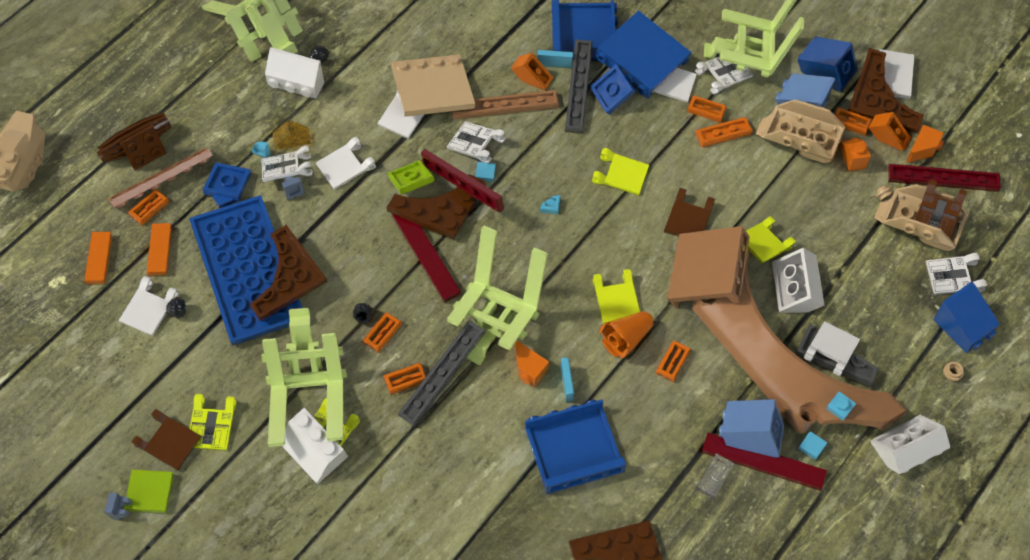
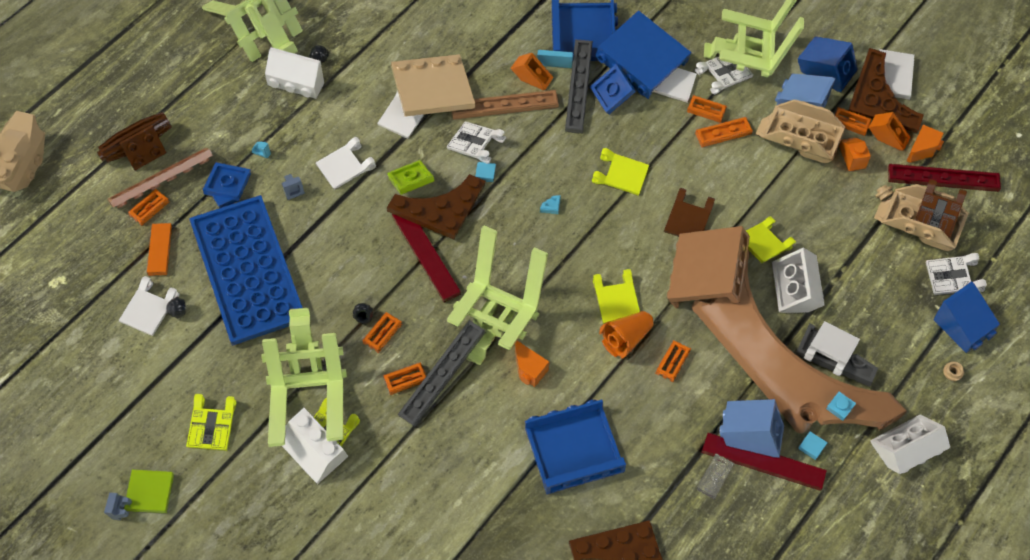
(98, 258): orange tile -> none
(170, 443): reddish brown flag -> none
(286, 165): white flag -> none
(291, 135): clear yellow slope -> none
(294, 275): reddish brown plate -> none
(462, 181): dark red tile -> none
(567, 380): medium azure tile -> none

